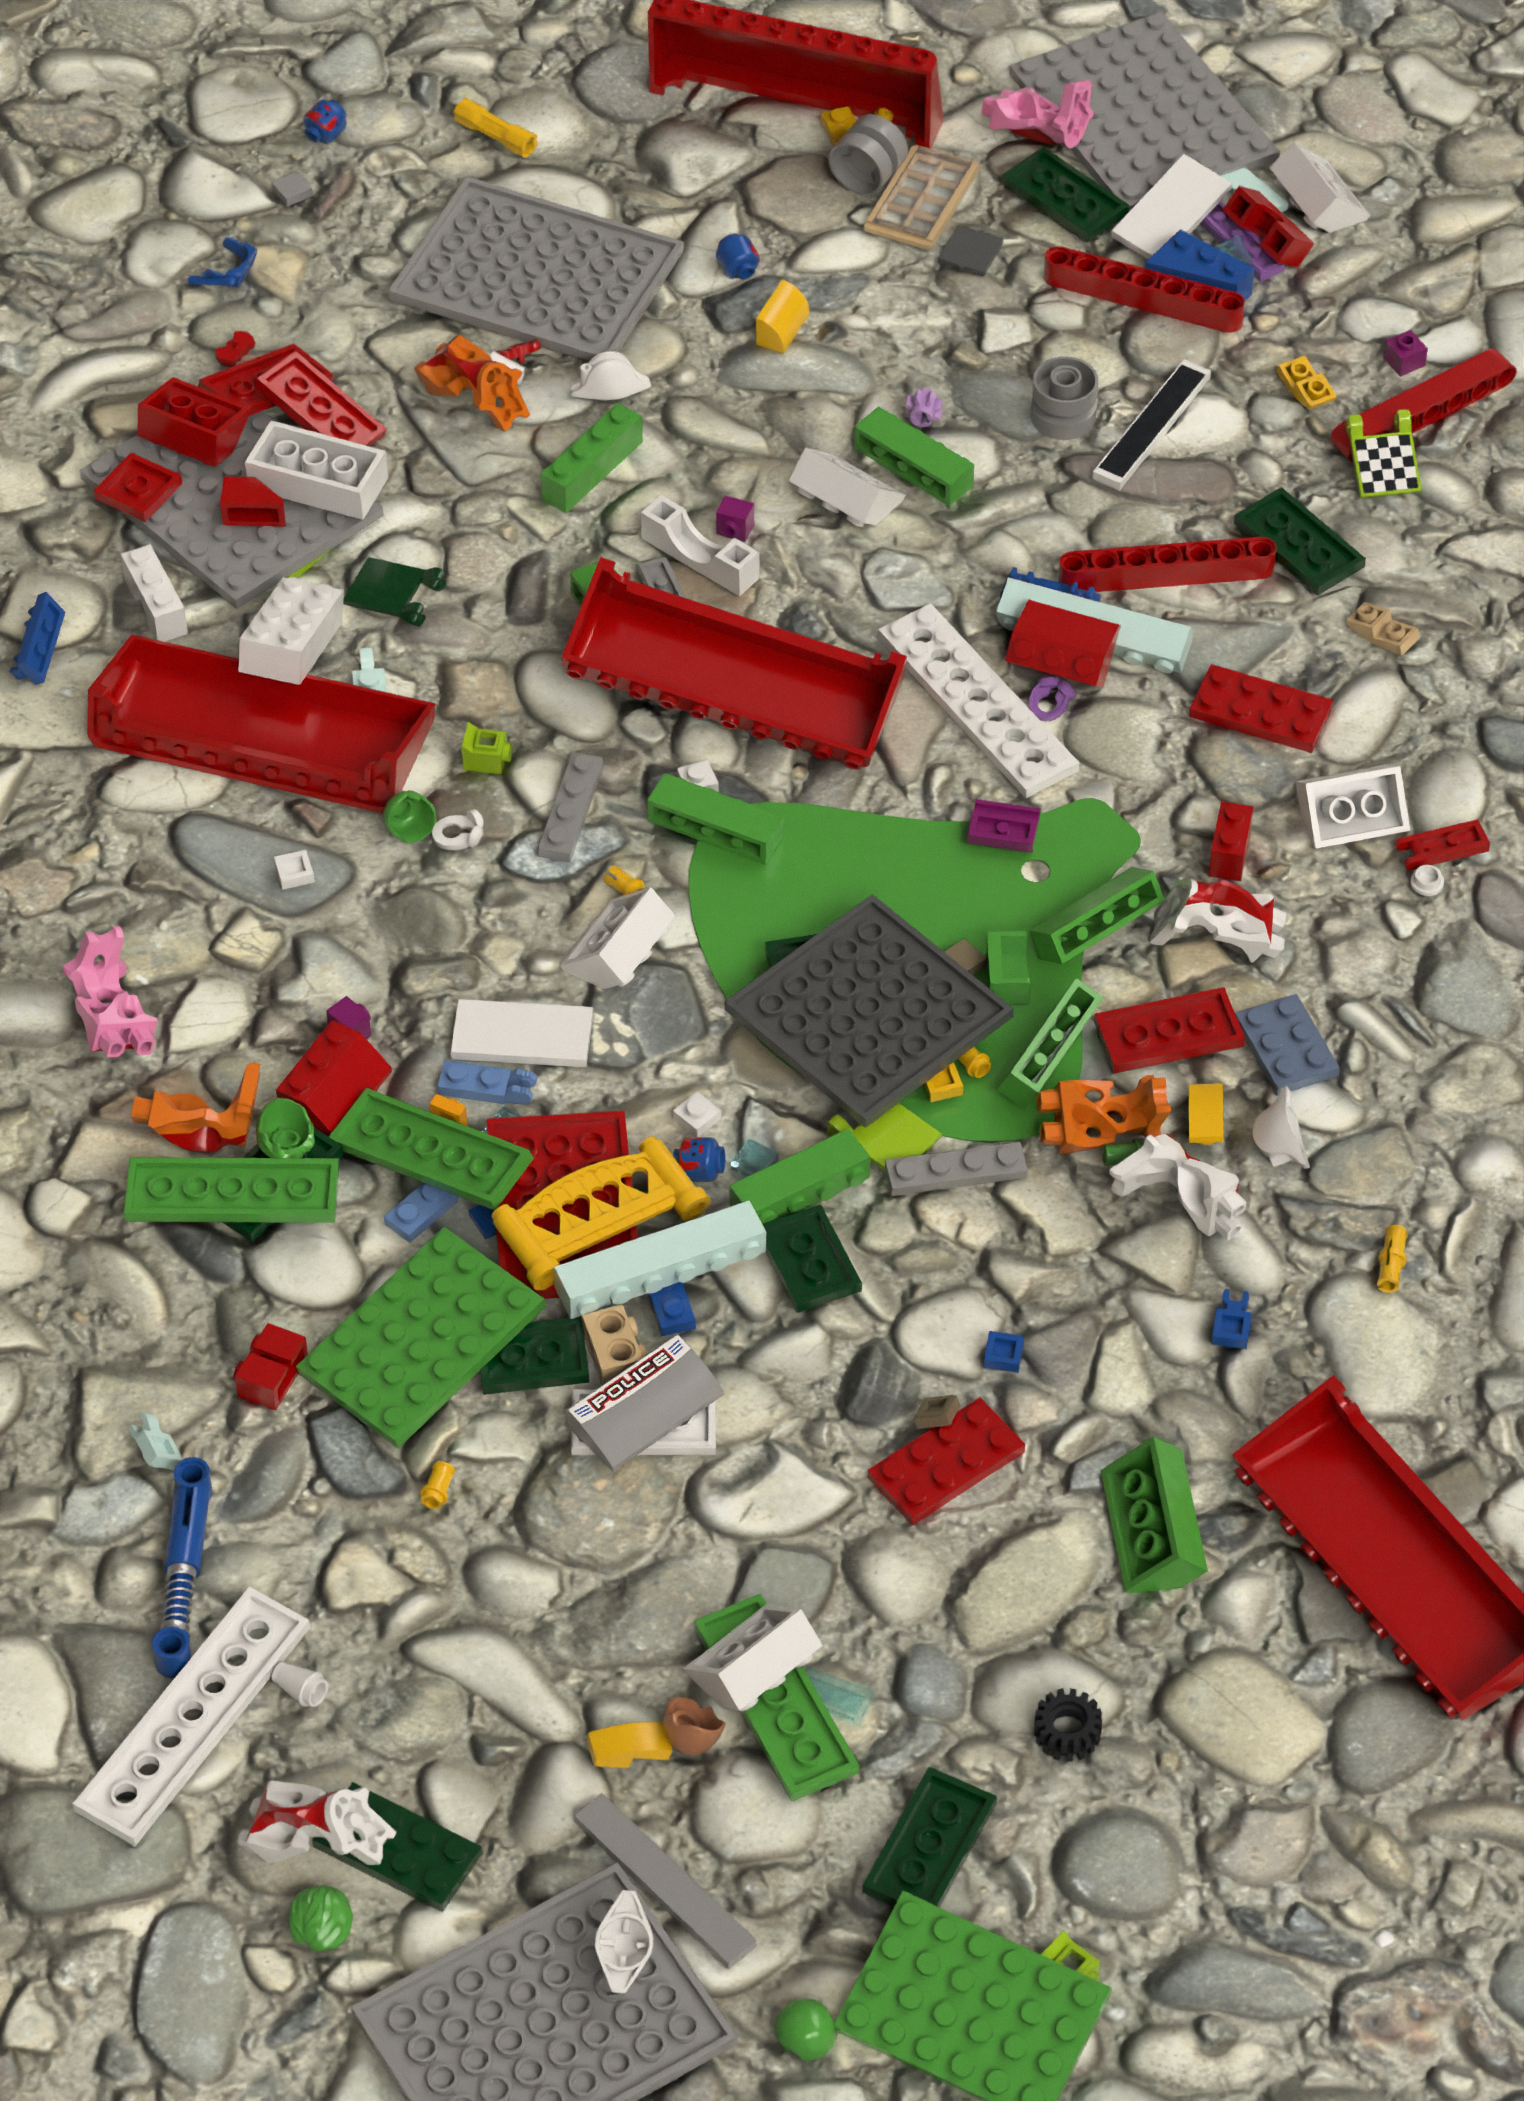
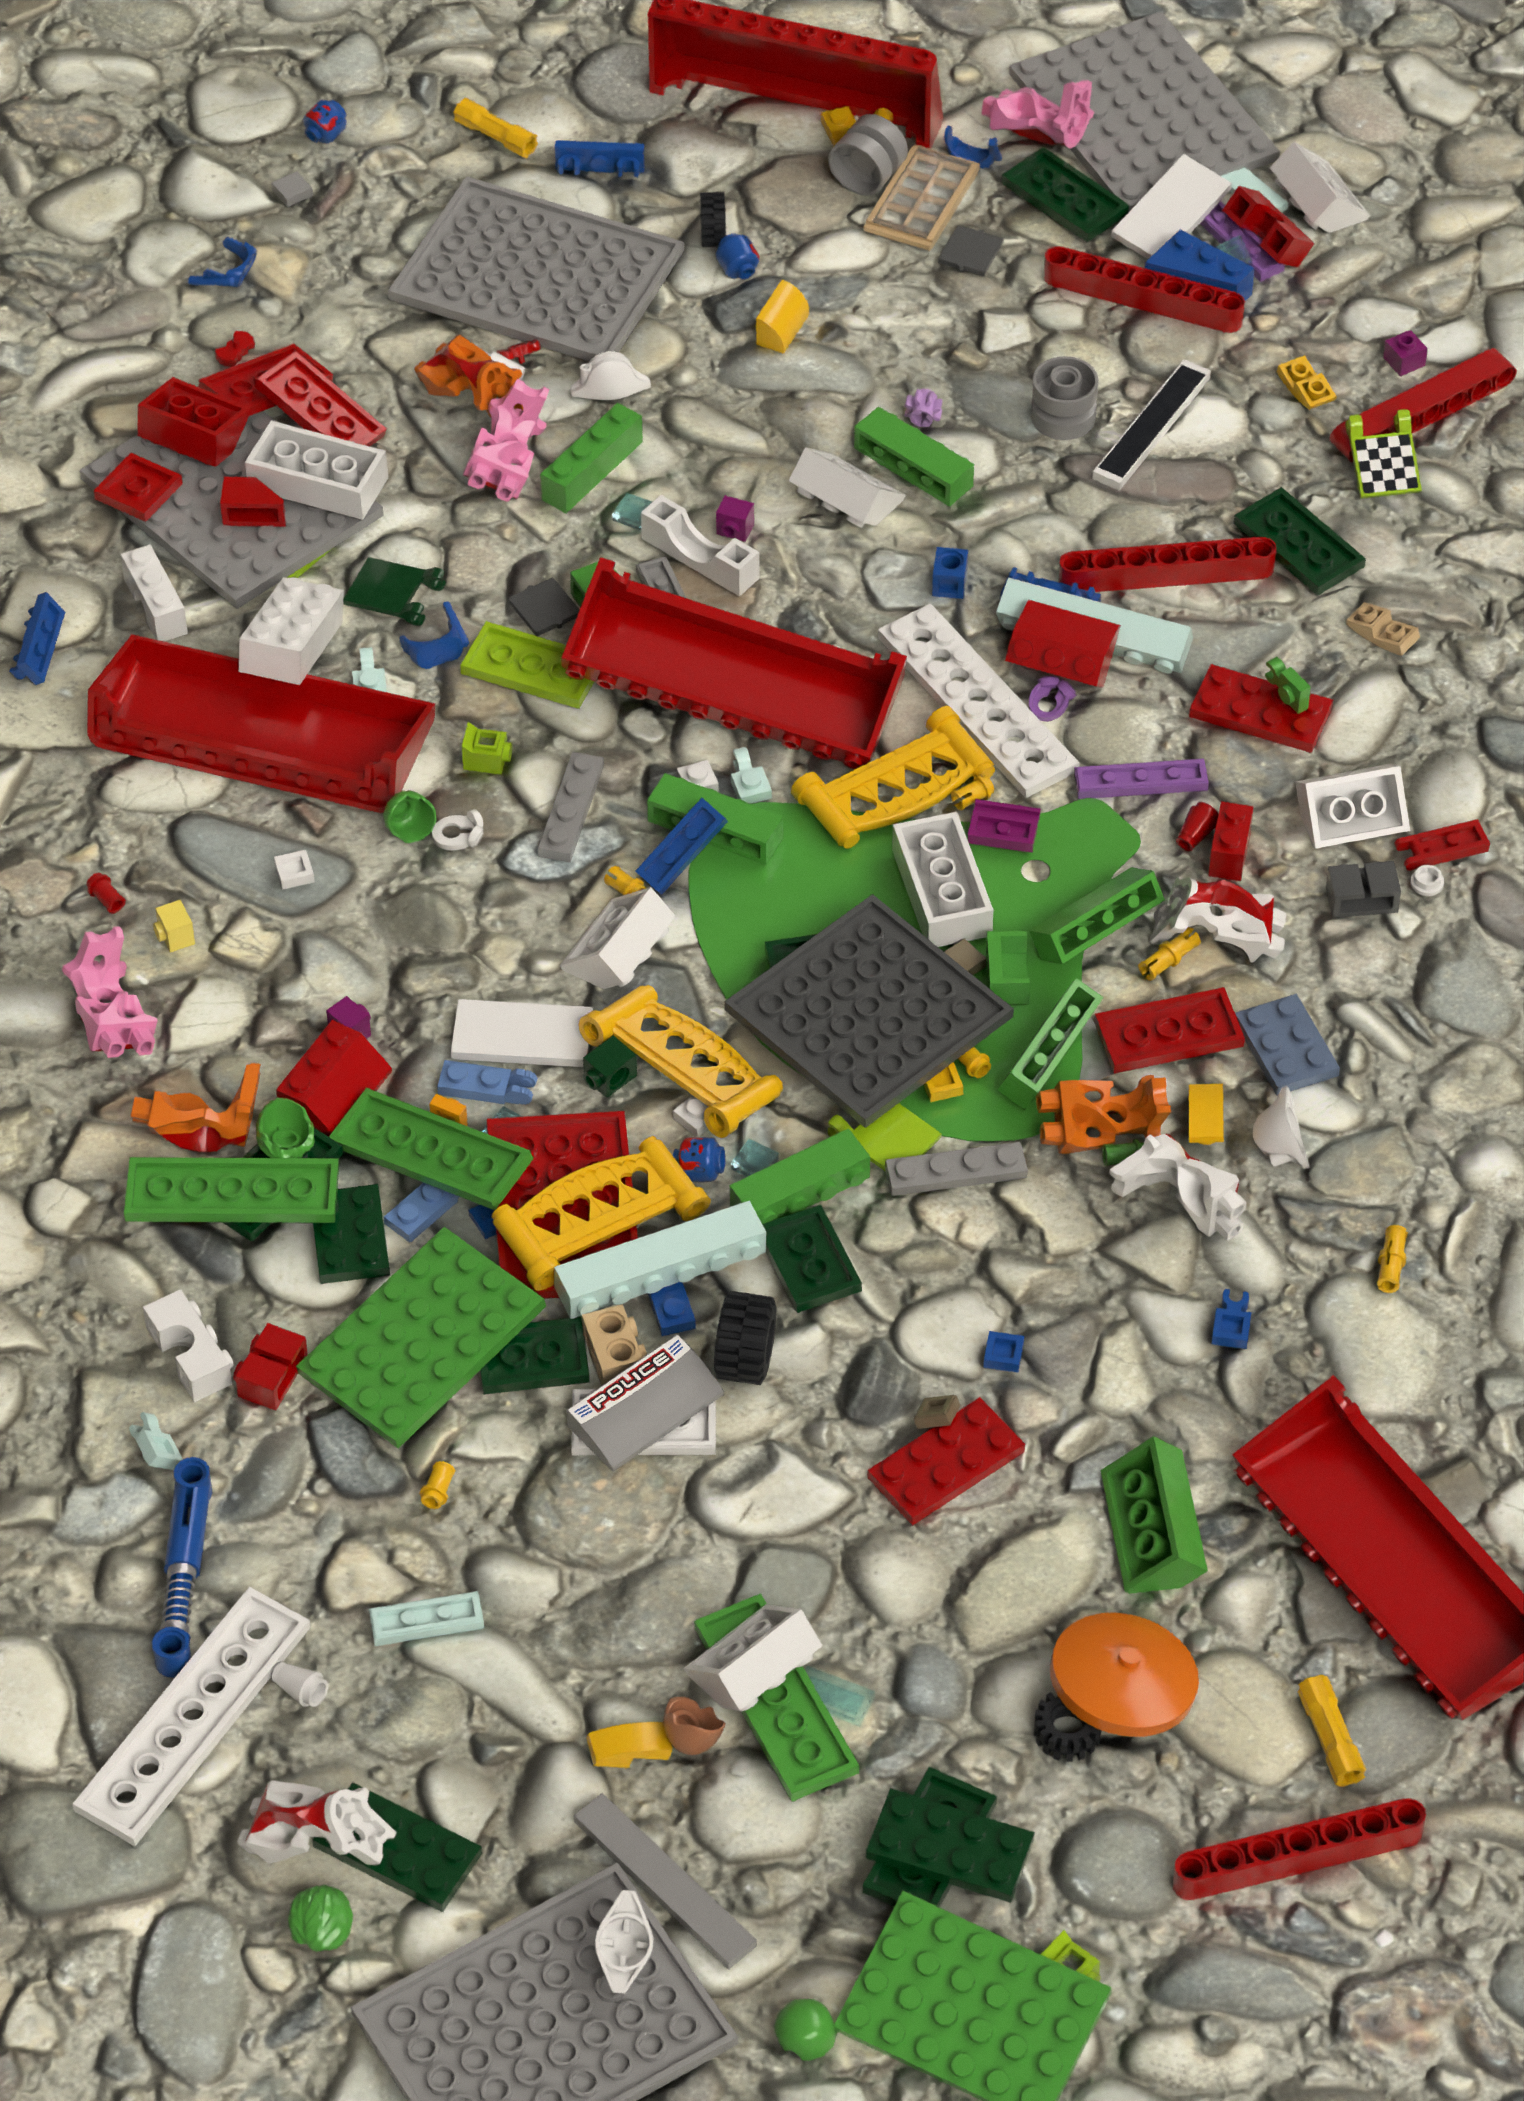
(100, 886): none -> red pin
(174, 926): none -> light yellow plate
(178, 1323): none -> white arch
(356, 1241): none -> dark green plate
(426, 1618): none -> light aqua tile
(441, 650): none -> blue helmet
(507, 442): none -> bright pink hips
(523, 664): none -> lime plate
(544, 606): none -> dark grey piece
(599, 157): none -> blue plate
(609, 1066): none -> dark green brick
(629, 510): none -> clear light blue tile
(681, 846): none -> blue plate
(712, 218): none -> black tyre
(726, 1104): none -> yellow piece
(745, 1337): none -> black tyre
(748, 782): none -> light aqua plate
(942, 879): none -> white brick
(945, 741): none -> yellow piece
(950, 572): none -> blue brick
(950, 1845): none -> dark green plate
(978, 789): none -> yellow pin
(979, 155): none -> blue helmet
(1124, 1674): none -> orange dish
(1141, 778): none -> medium lavender tile
(1169, 954): none -> yellow pin
(1198, 824): none -> red cone
(1286, 1861): none -> red beam
(1292, 687): none -> bright green plate
(1322, 1707): none -> yellow axle
(1363, 890): none -> dark grey piece

